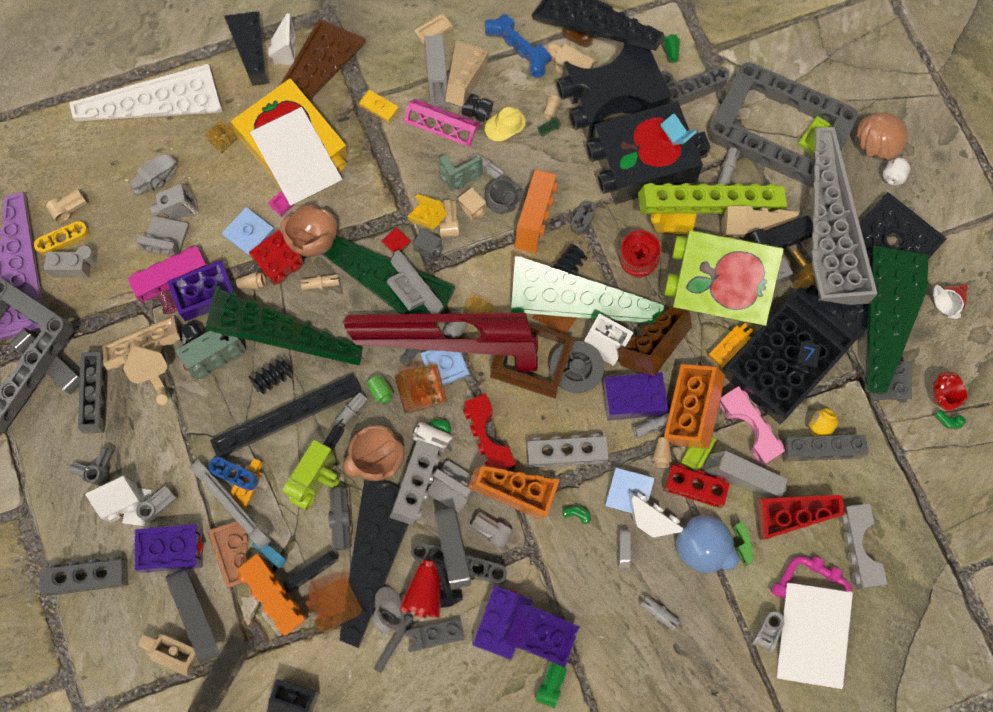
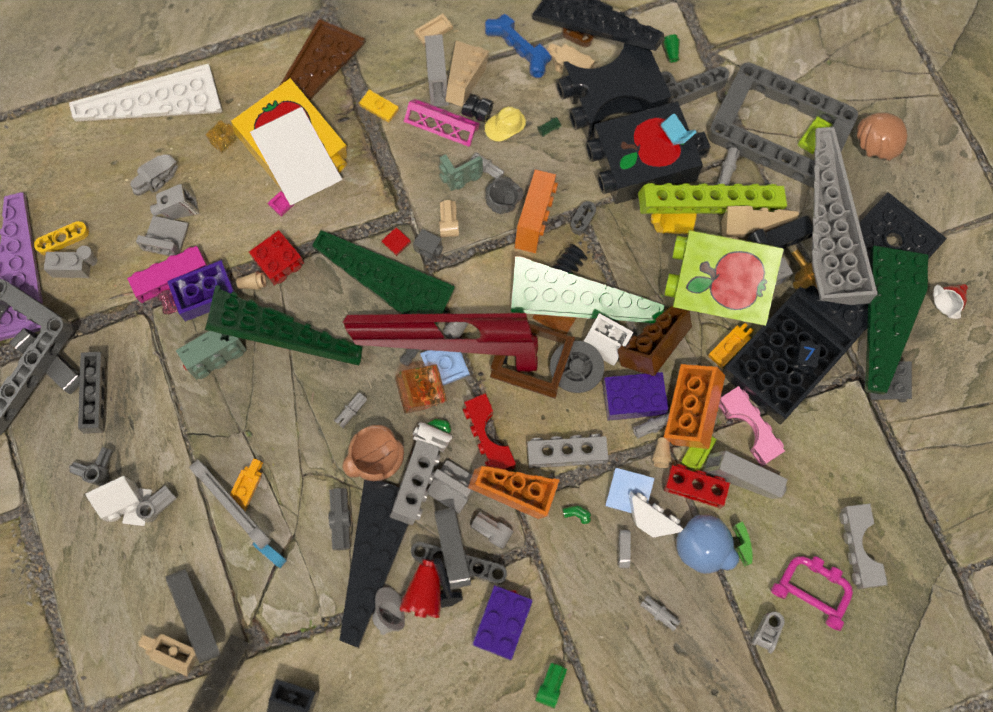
(50, 578): dark grey brick -> none
(61, 208): tan piece -> none
(143, 354): tan plate -> none
(168, 548): dark purple piece -> none
(190, 332): black head -> none
(230, 551): nougat wing -> none
(237, 480): blue beam -> none
(247, 231): light blue plate -> none
(250, 42): black wedge -> none
(270, 376): black piece -> none
(272, 594): orange wedge -> none
(283, 43): white slope -> none
(285, 416): black plate -> none
(309, 231): nougat piece -> none
(310, 571): black beam -> none
(314, 471): lime piece -> none
(320, 282): tan pin -> none
(333, 605): clear orange bracket -> none
(380, 390): bright green brick -> none
(392, 645): dark grey piece -> none
(411, 287): light grey bracket -> none
(428, 212): yellow bracket -> none
(436, 635): dark grey plate -> none
(472, 204): tan brick -> none
(477, 305): clear yellow brick -> none
(542, 634): dark purple piece -> none
(552, 104): tan pin -> none
(642, 244): red wheel -> none
(788, 514): red wedge -> none
(814, 635): white sticker -> none
(823, 422): yellow head -> none
(824, 448): dark grey brick -> none
(897, 171): white head -> none
(949, 391): red hair -> none
(950, 422): green arm -> none

